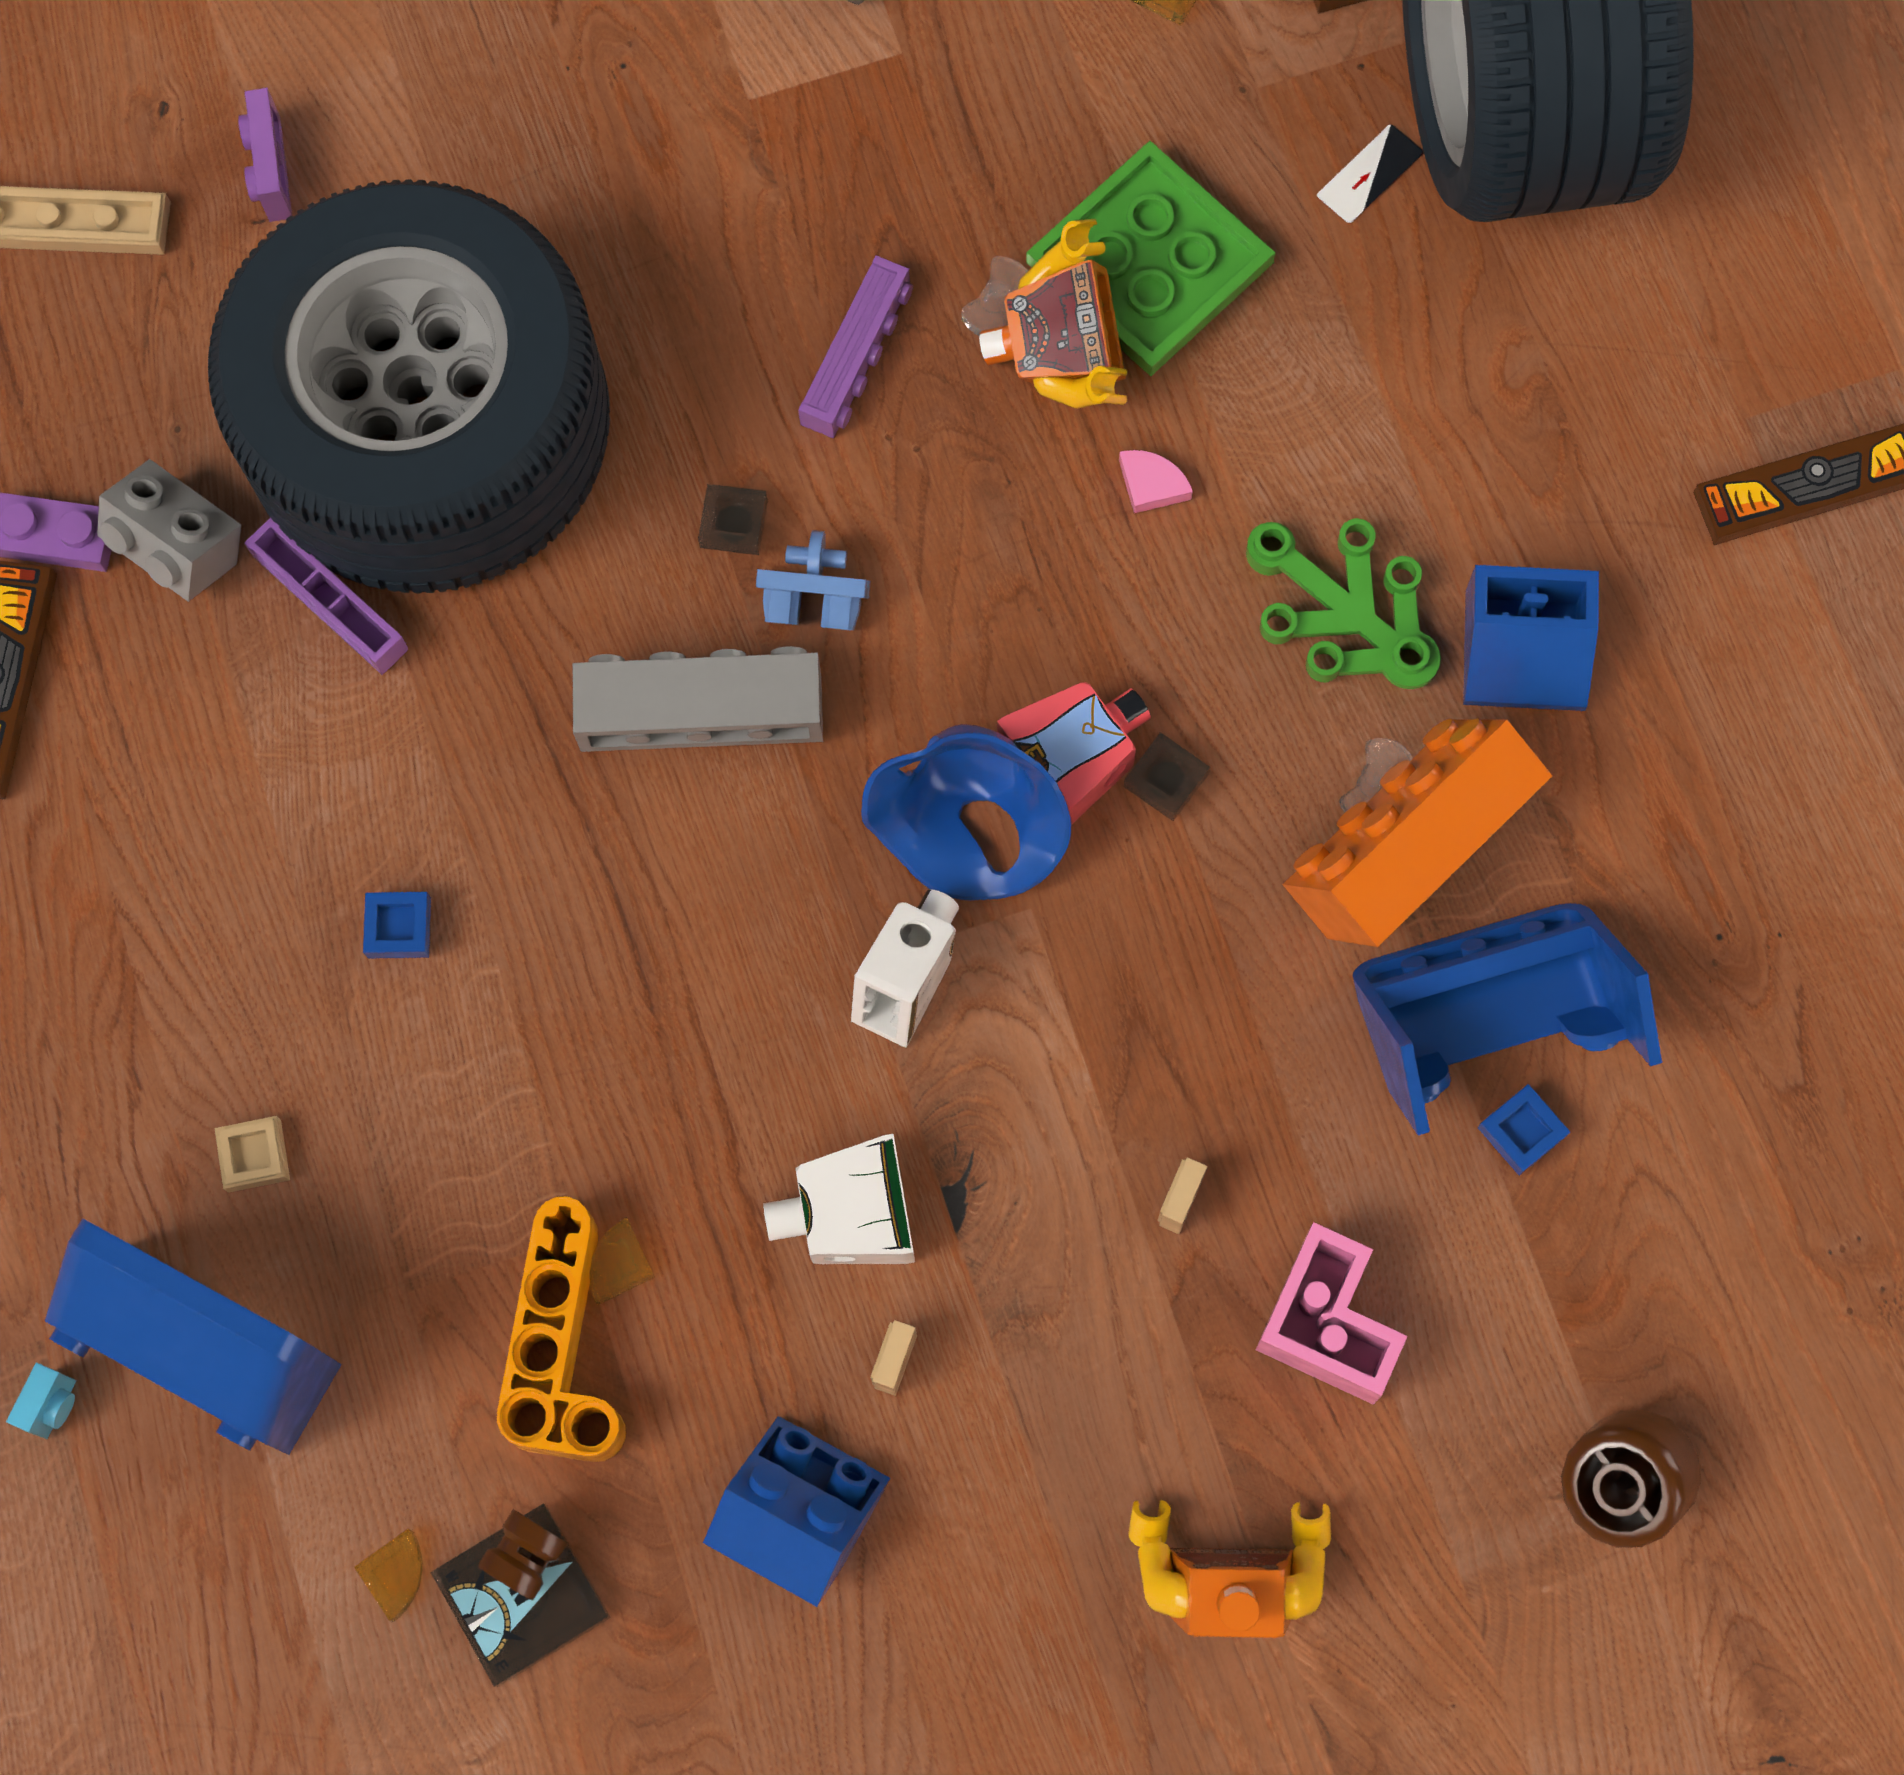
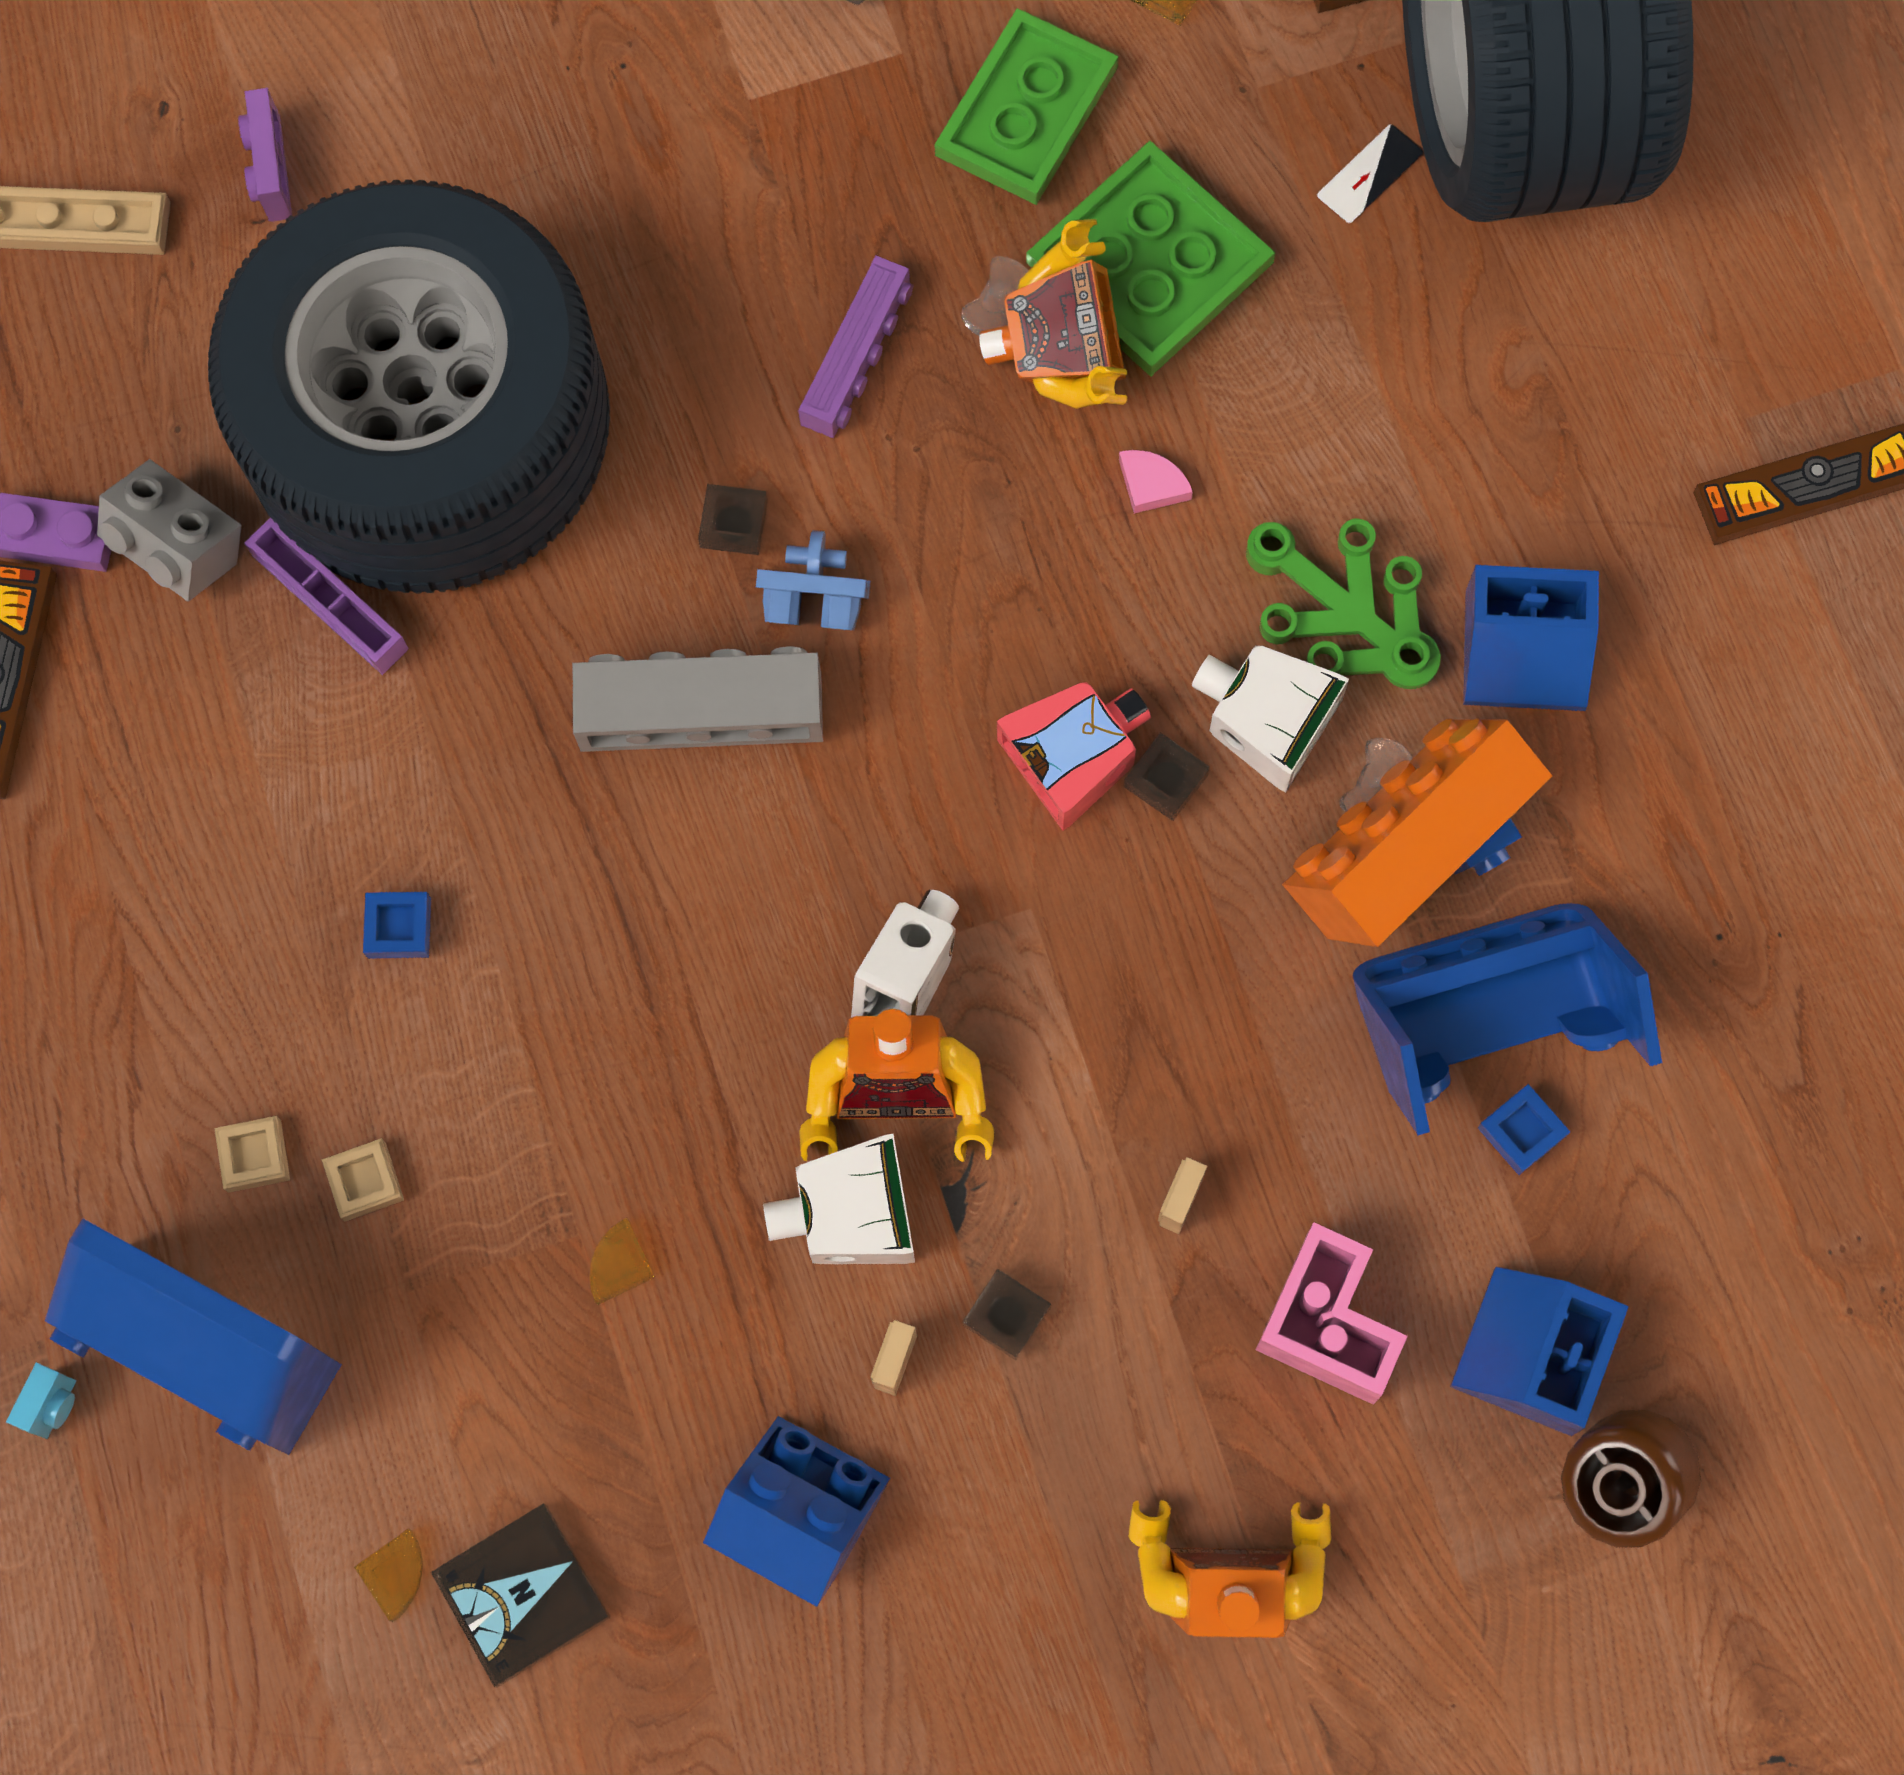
(363, 1180): none -> tan tile
(513, 1567): reddish brown wheel -> none
(562, 1326): light orange beam -> none
(895, 1071): none -> torso
(921, 811): blue piece -> none
(1006, 1314): none -> clear smoke plate
(1026, 106): none -> bright green plate
(1271, 709): none -> white torso
(1493, 850): none -> blue plate
(1540, 1348): none -> blue slope

